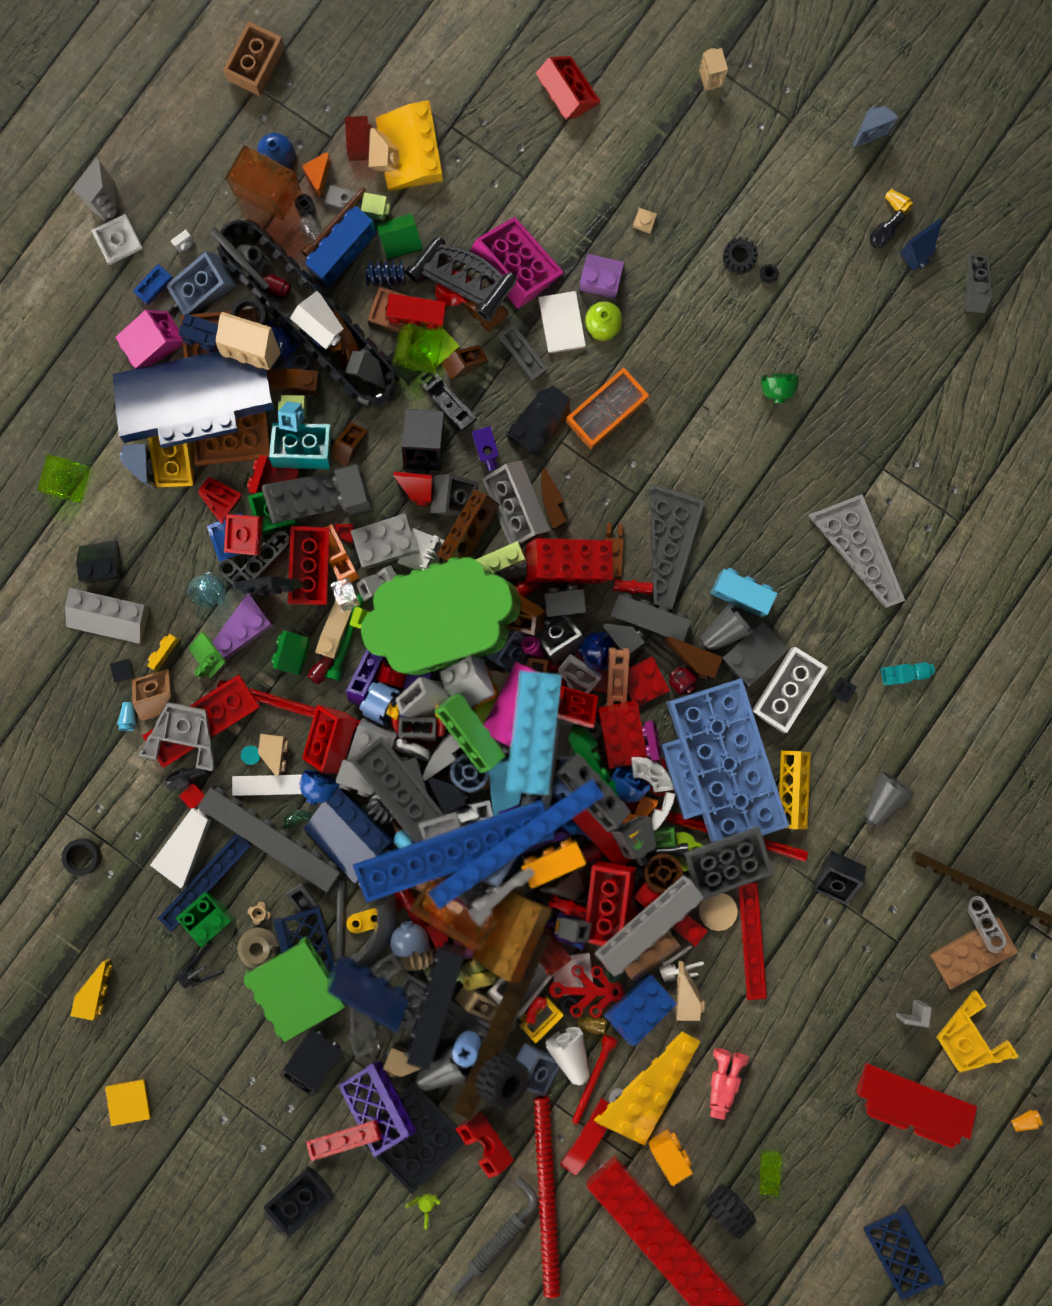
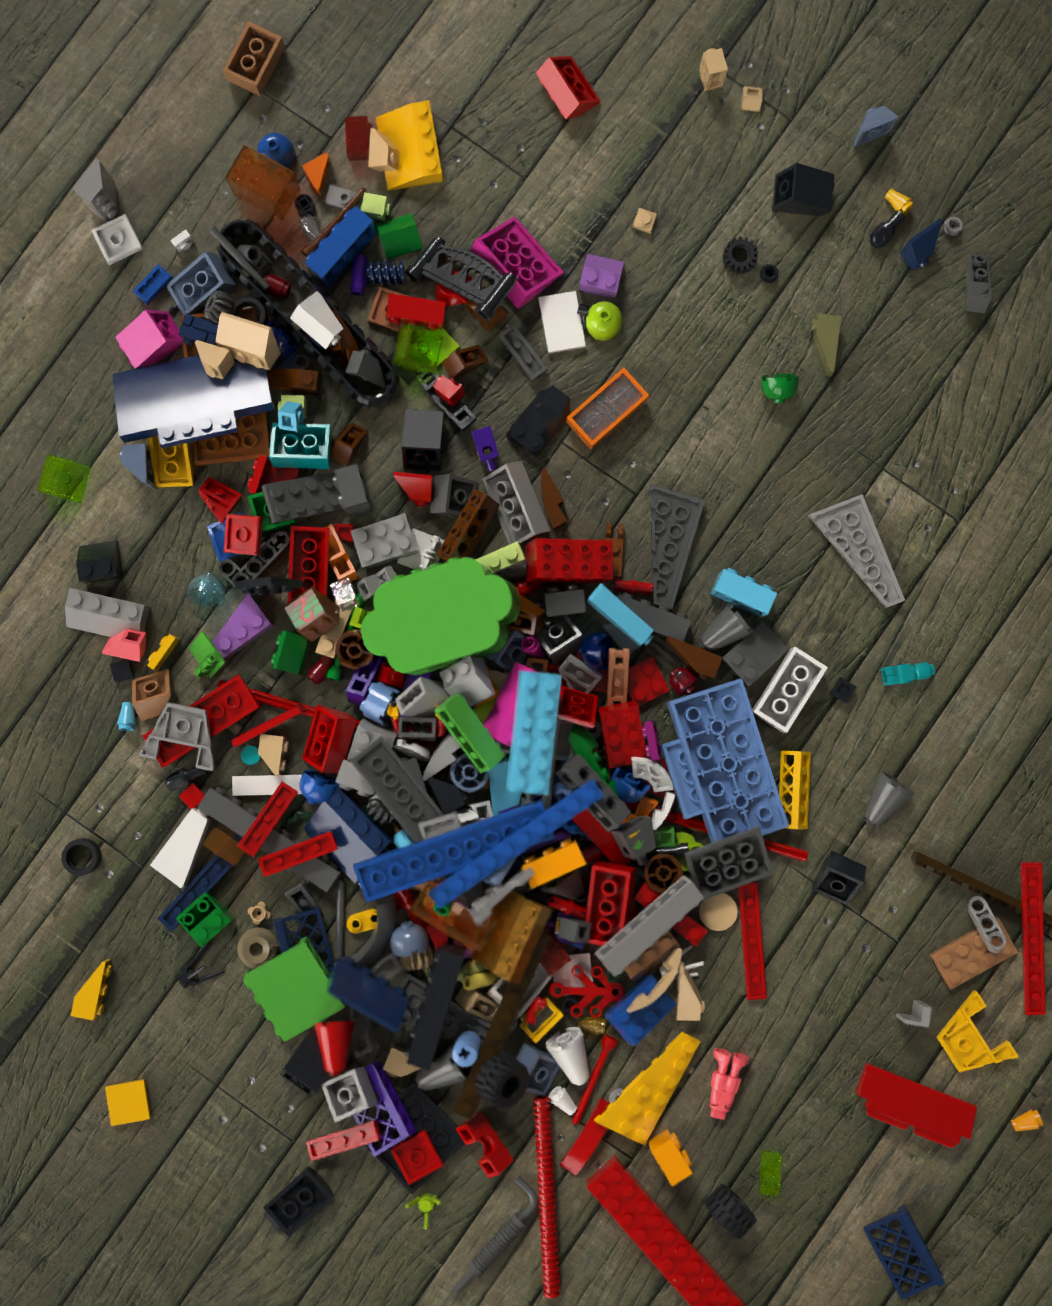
(127, 644): none -> coral slope
(215, 359): none -> tan slope
(218, 303): none -> dark grey gear
(224, 846): none -> clear orange slope
(267, 725): none -> red tile
(267, 819): none -> red plate
(297, 853): none -> red plate
(313, 613): none -> reddish brown slope
(334, 1044): none -> red cone
(349, 1094): none -> light grey brick
(352, 651): none -> reddish brown cylinder
(358, 276): none -> dark purple piece
(417, 1156): none -> red tile
(444, 911): none -> green bush
(449, 390): none -> brick
(562, 1100): none -> white cone
(583, 310): none -> black hand
(620, 615): none -> medium azure slope
(671, 964): none -> tan slope
(751, 98): none -> tan slope
(803, 191): none -> black slope
(826, 336): none -> olive slope
(957, 226): none -> light grey plate
(1033, 938): none -> red tile

